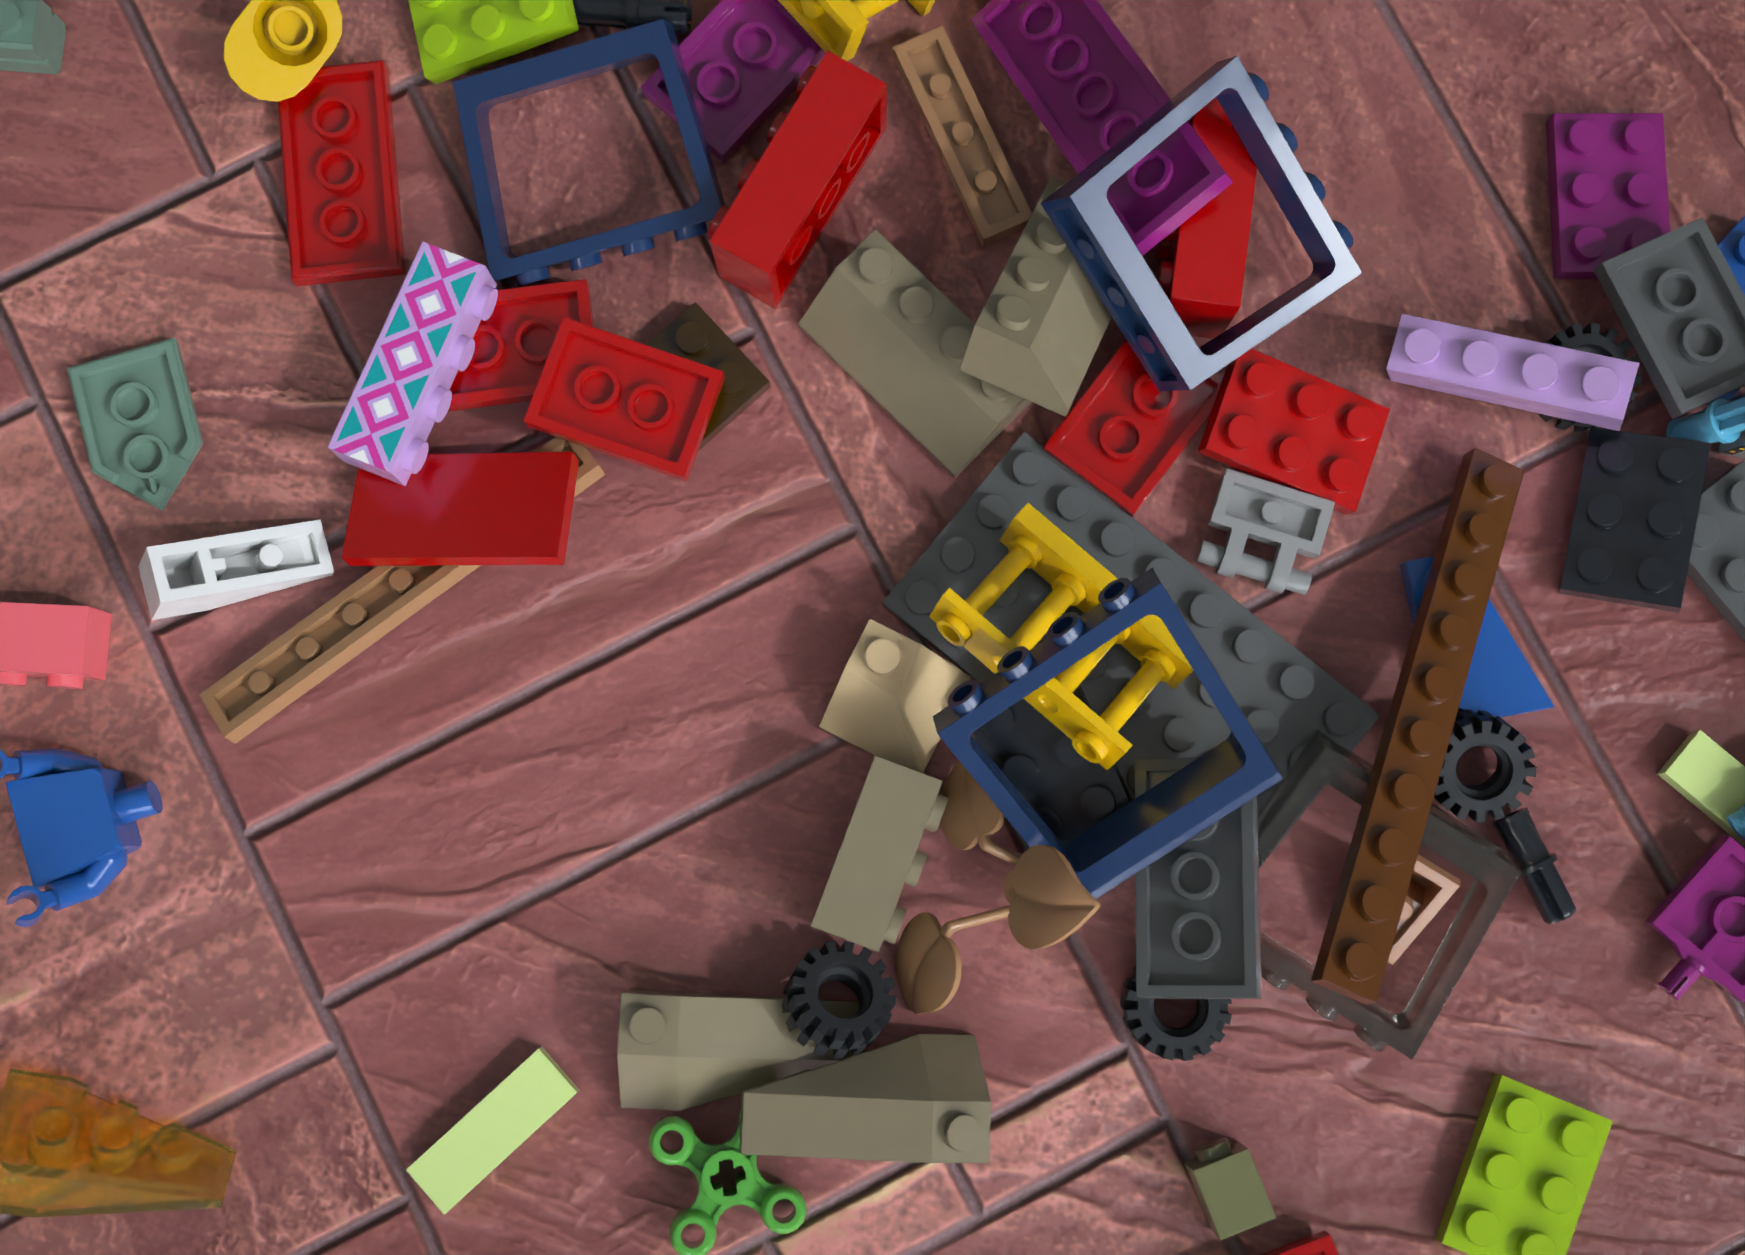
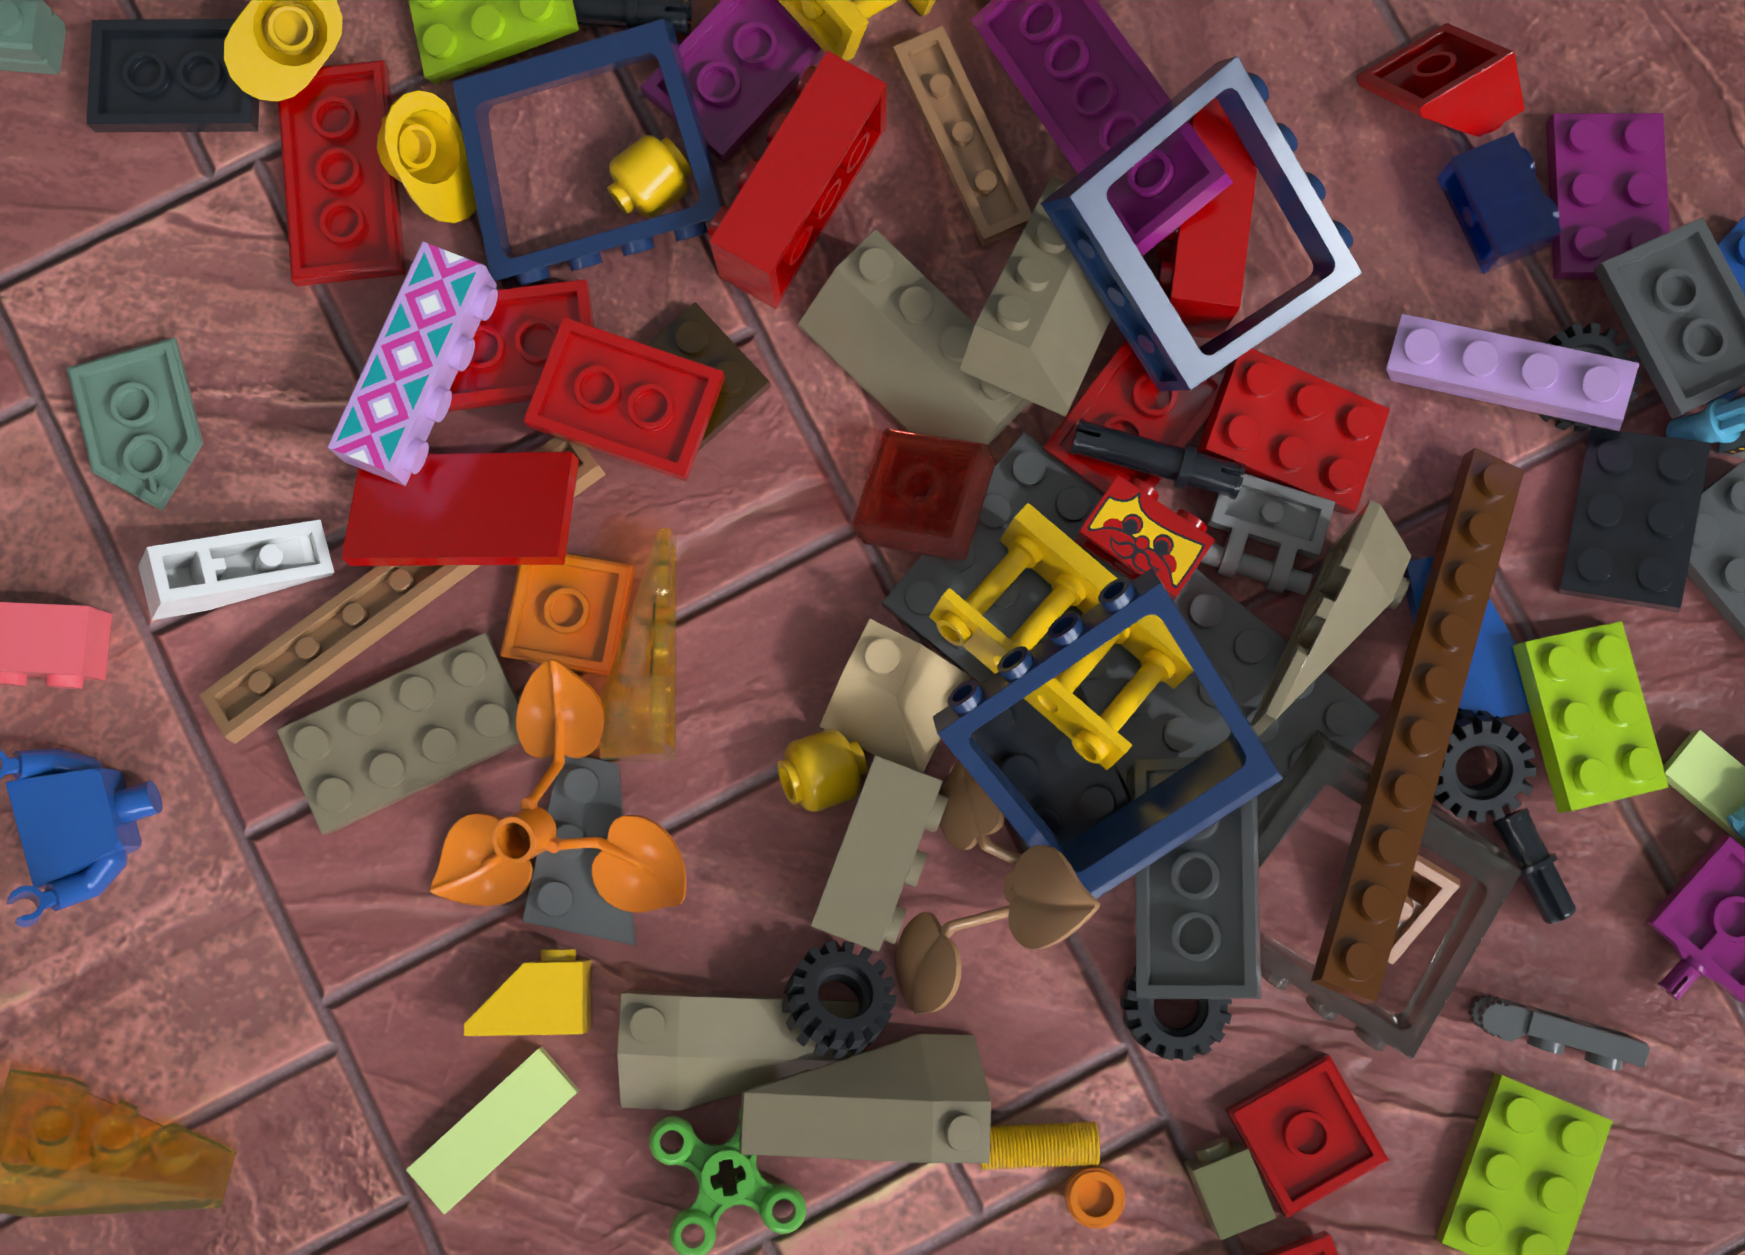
(165, 78): none -> black plate
(403, 733): none -> dark tan plate
(428, 155): none -> yellow piece
(489, 856): none -> orange plant
(539, 999): none -> yellow slope
(562, 890): none -> dark grey wing
(569, 613): none -> orange tile
(642, 680): none -> clear yellow wedge
(649, 177): none -> yellow head
(821, 770): none -> yellow head
(909, 466): none -> clear red brick
(1046, 1151): none -> yellow piece
(1094, 1196): none -> orange tile
(1140, 533): none -> brick
(1159, 459): none -> black pin
(1306, 1134): none -> red tile
(1350, 591): none -> dark tan wedge
(1451, 80): none -> red slope
(1499, 202): none -> clear blue brick
(1553, 1031): none -> dark grey hinge
(1590, 717): none -> lime plate

